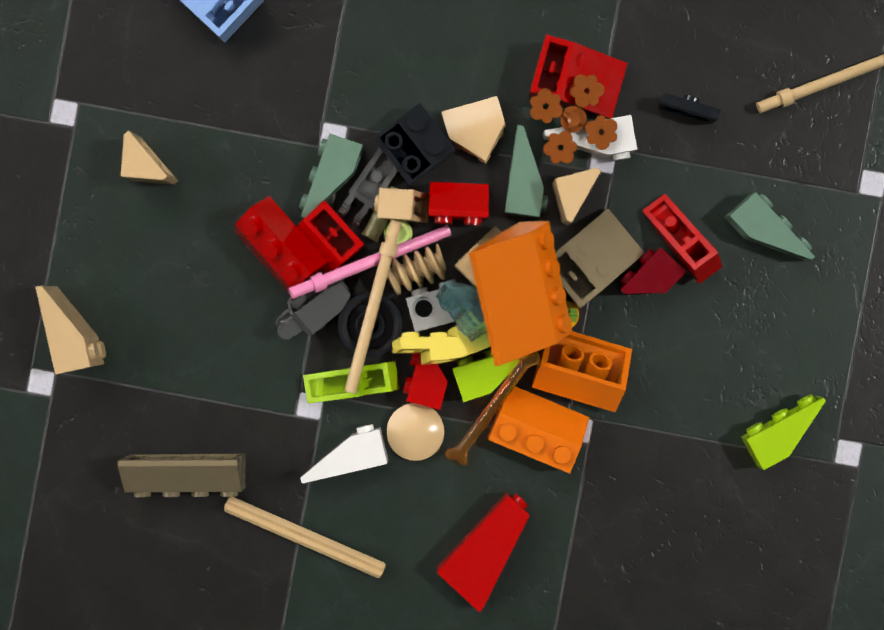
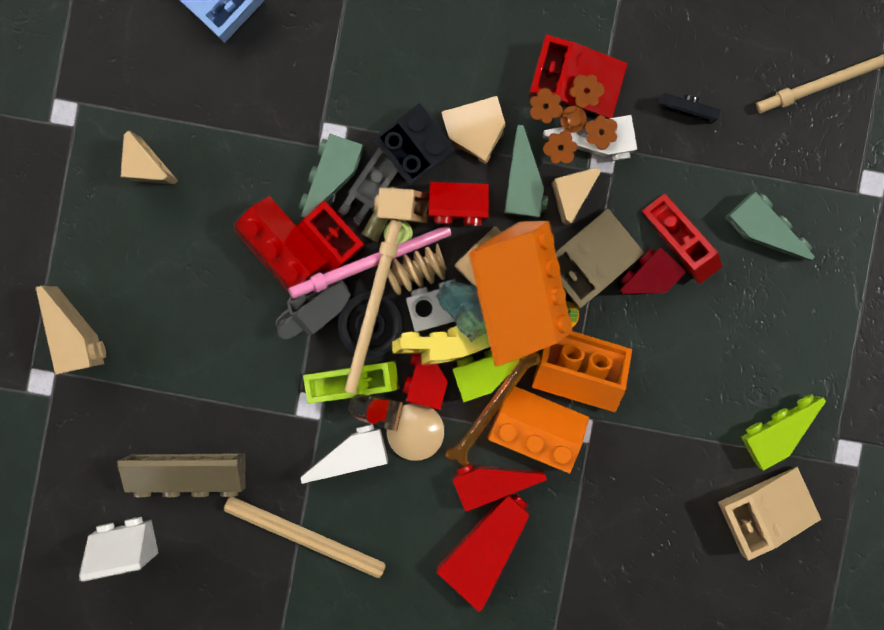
(118, 548): none -> white slope
(376, 410): none -> clear smoke leg
(487, 483): none -> red slope
(769, 513): none -> tan slope

